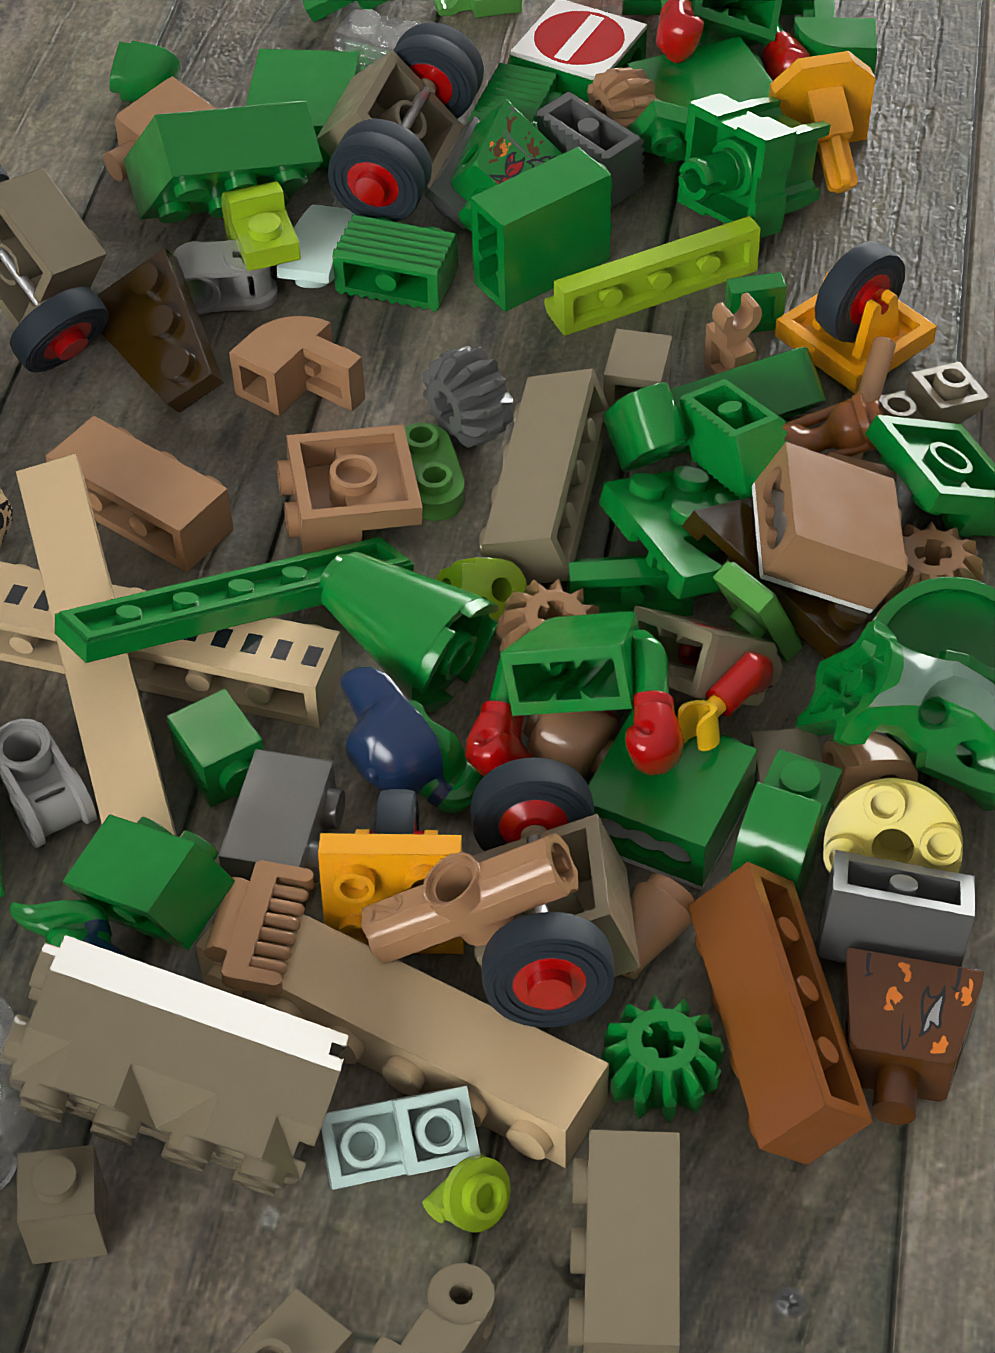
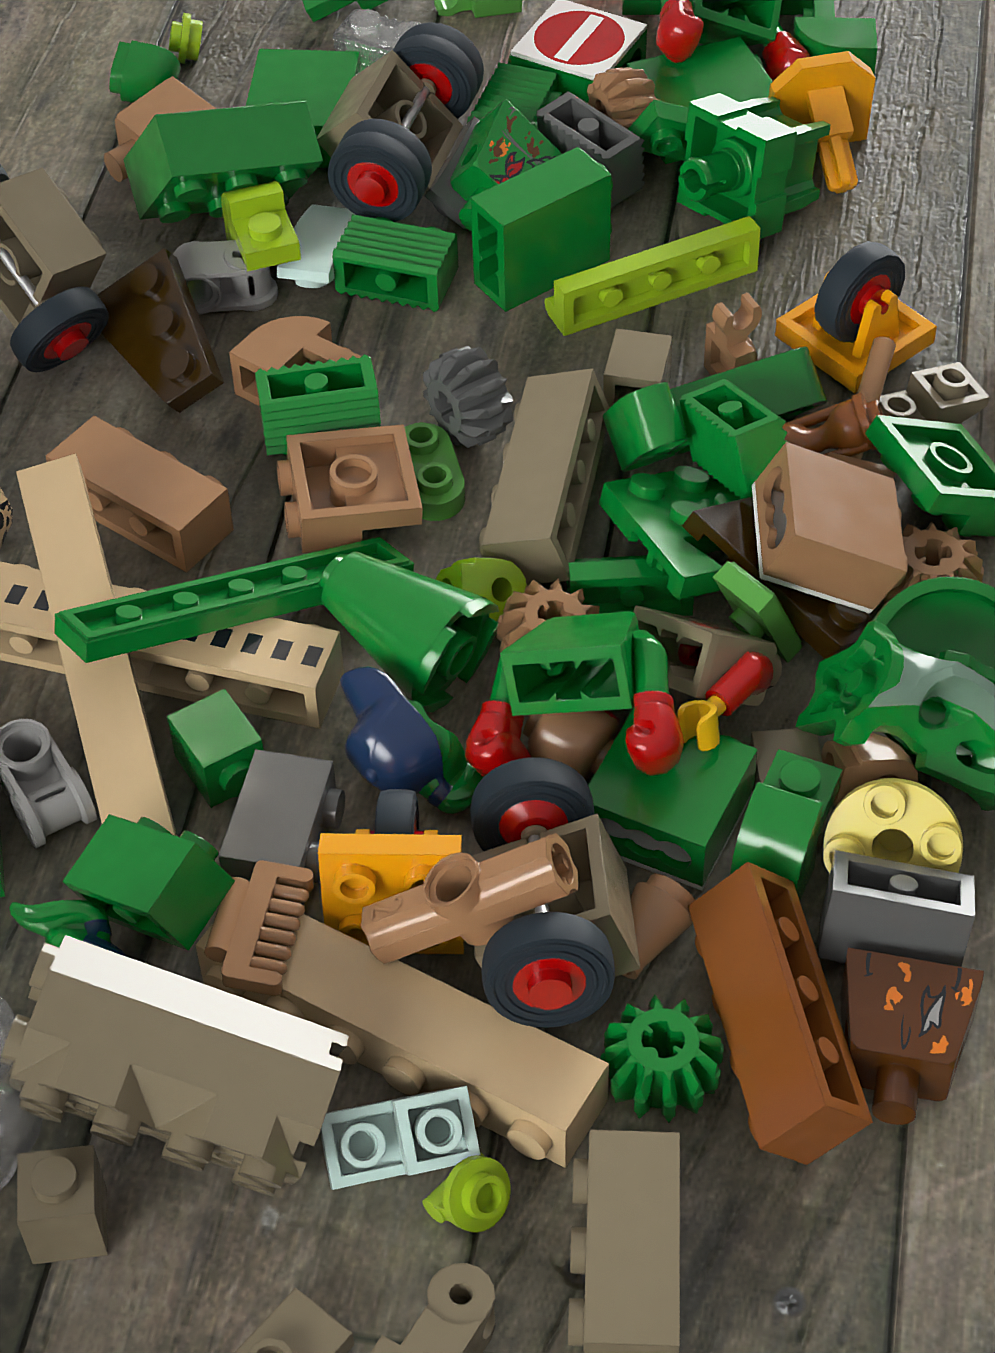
(186, 38): none -> lime plate
(316, 399): none -> green brick
(766, 290): green plate -> none

